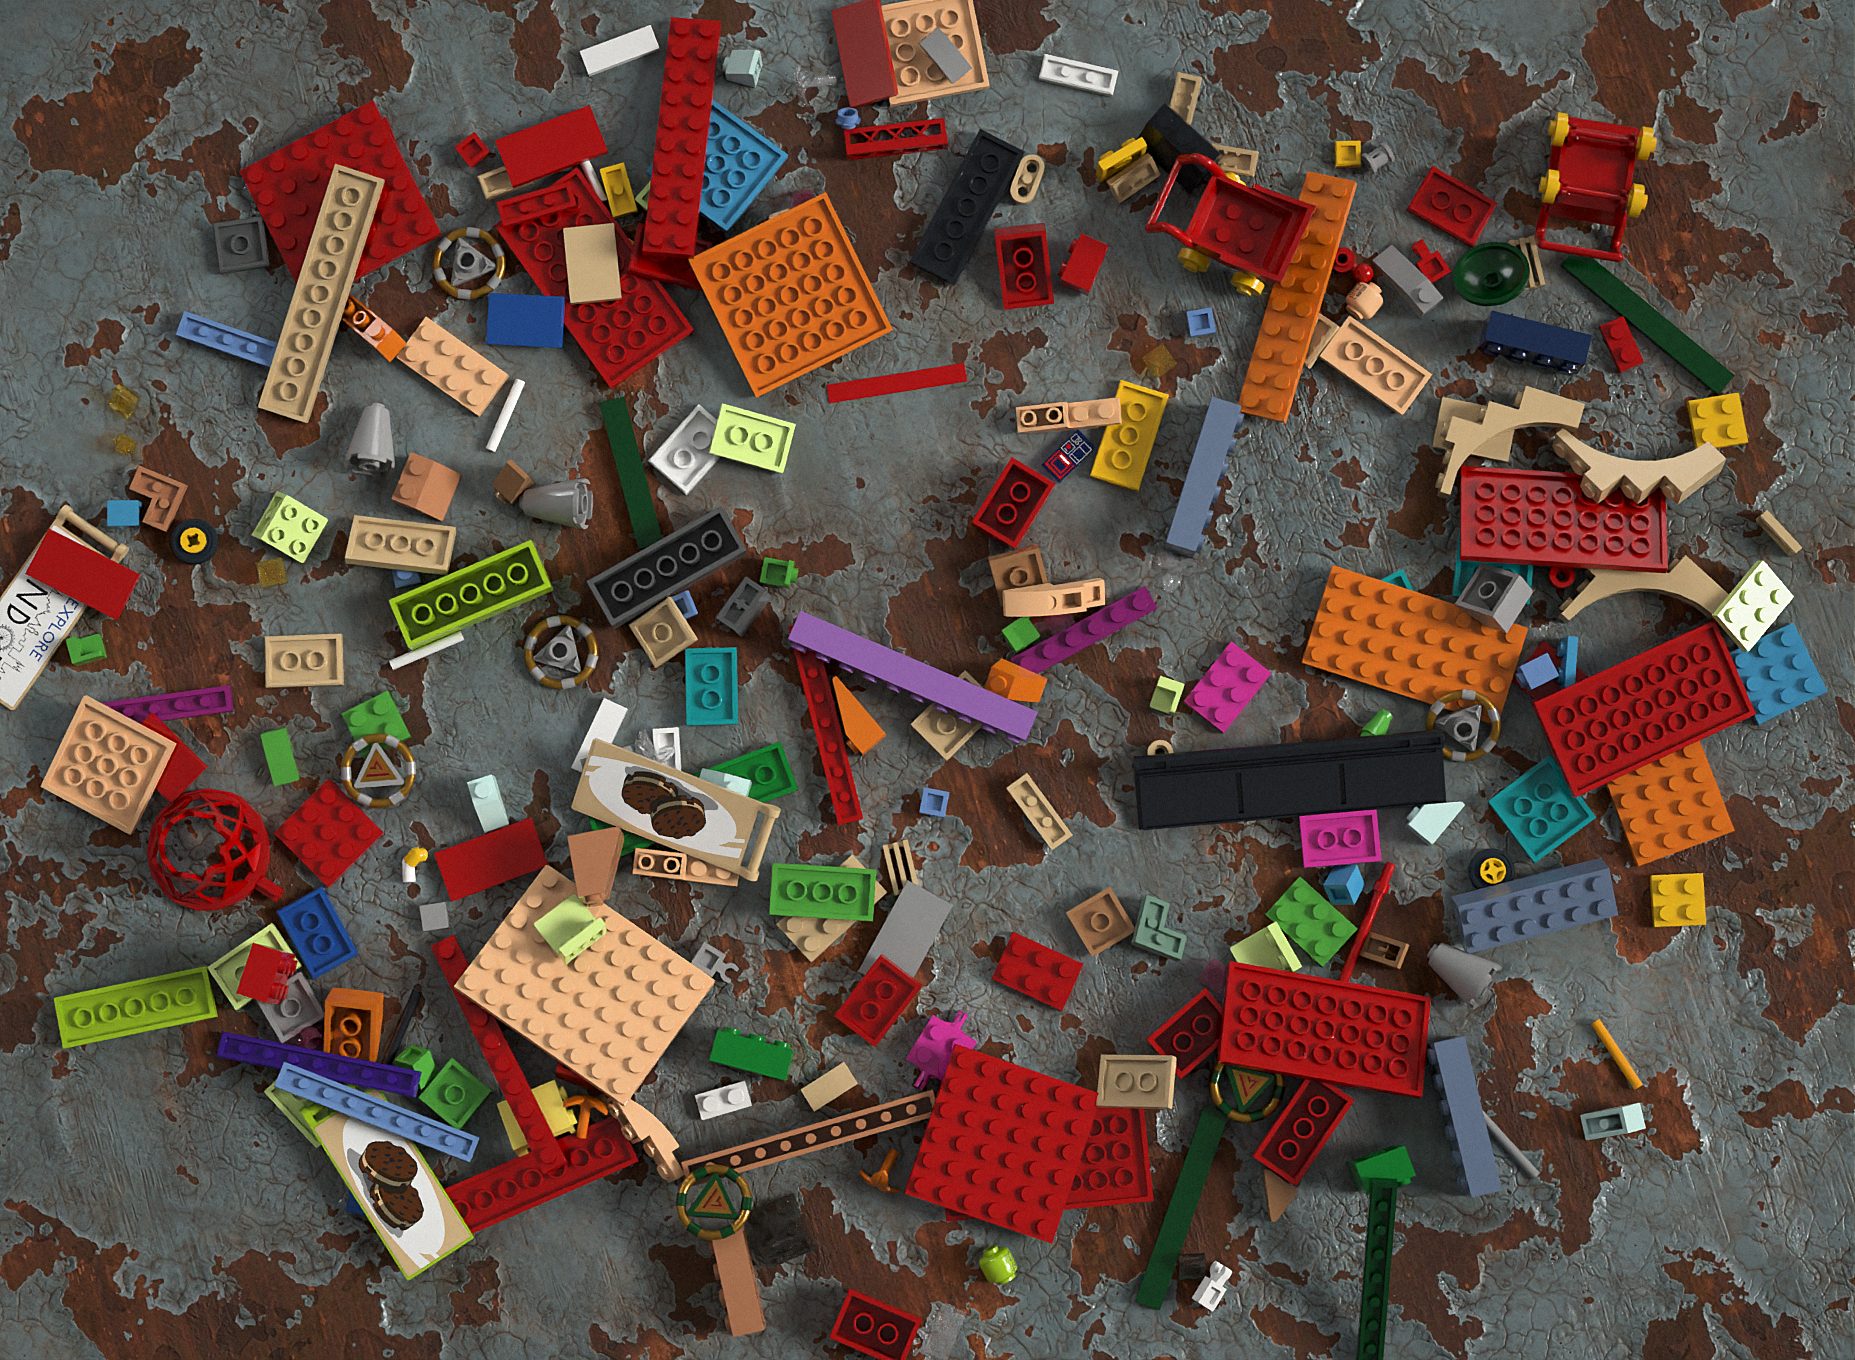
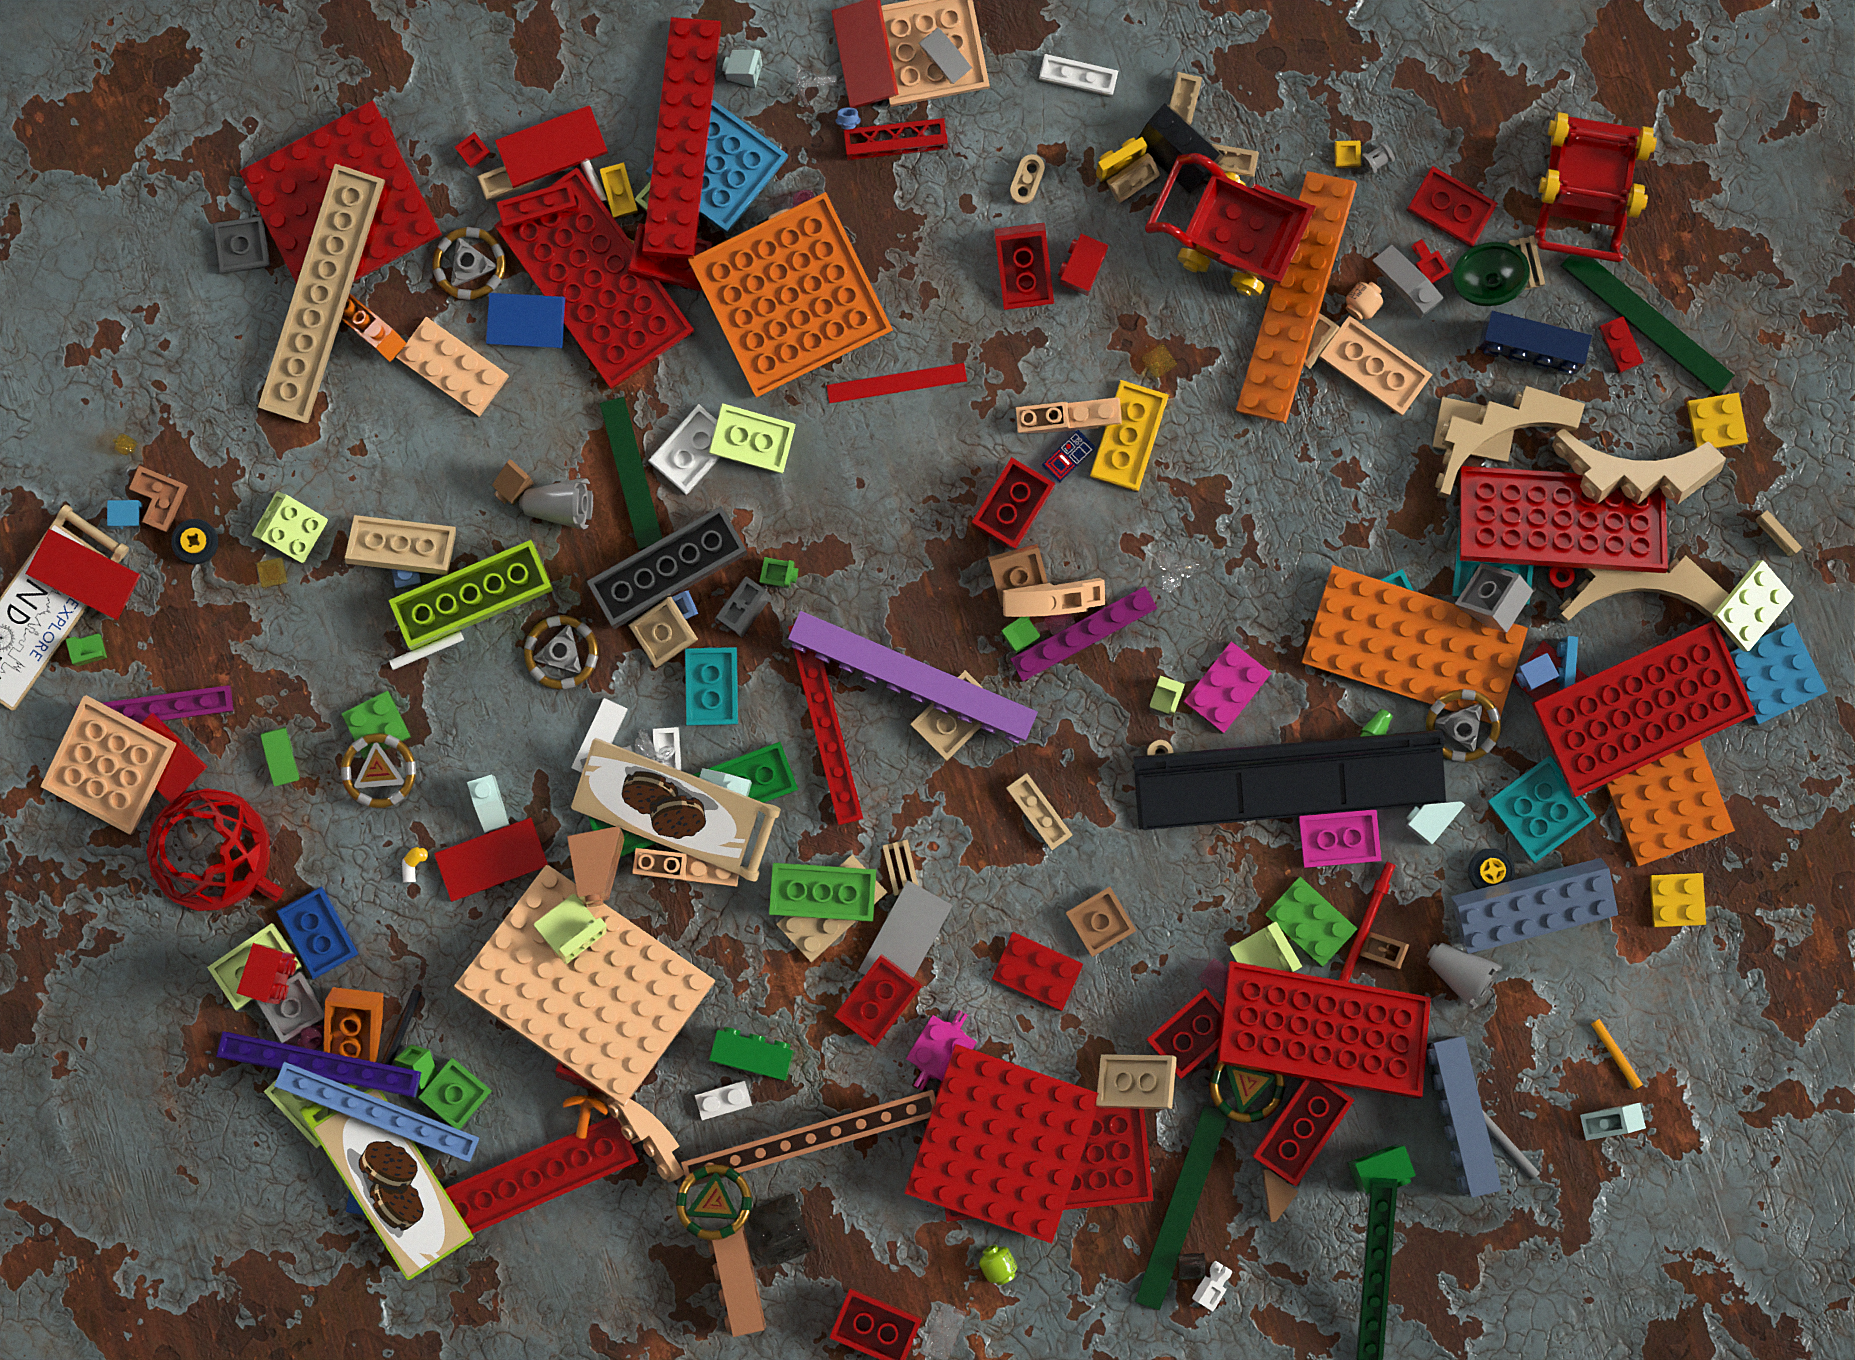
(124, 401): clear yellow plate -> none
(135, 1007): lime plate -> none
(226, 339): medium blue plate -> none
(304, 661): tan tile -> none
(329, 833): red plate -> none
(372, 443): light grey cone -> none
(426, 487): nougat slope -> none
(434, 916): light grey tile -> none
(502, 1062): red plate -> none
(505, 415): white bar -> none
(550, 1099): light yellow panel -> none
(592, 263): tan tile -> none
(619, 50): white tile -> none
(711, 960): light grey plate -> none
(829, 1086): tan tile -> none
(858, 724): orange slope -> none
(880, 1178): orange plant -> none
(934, 802): medium blue plate -> none
(967, 207): black plate -> none
(1015, 682): orange slope -> none
(1152, 934): sand green plate -> none
(1200, 322): medium blue plate -> none
(1201, 480): sand blue brick -> none
(1344, 884): dark azure panel -> none
(1361, 272): red plate -> none

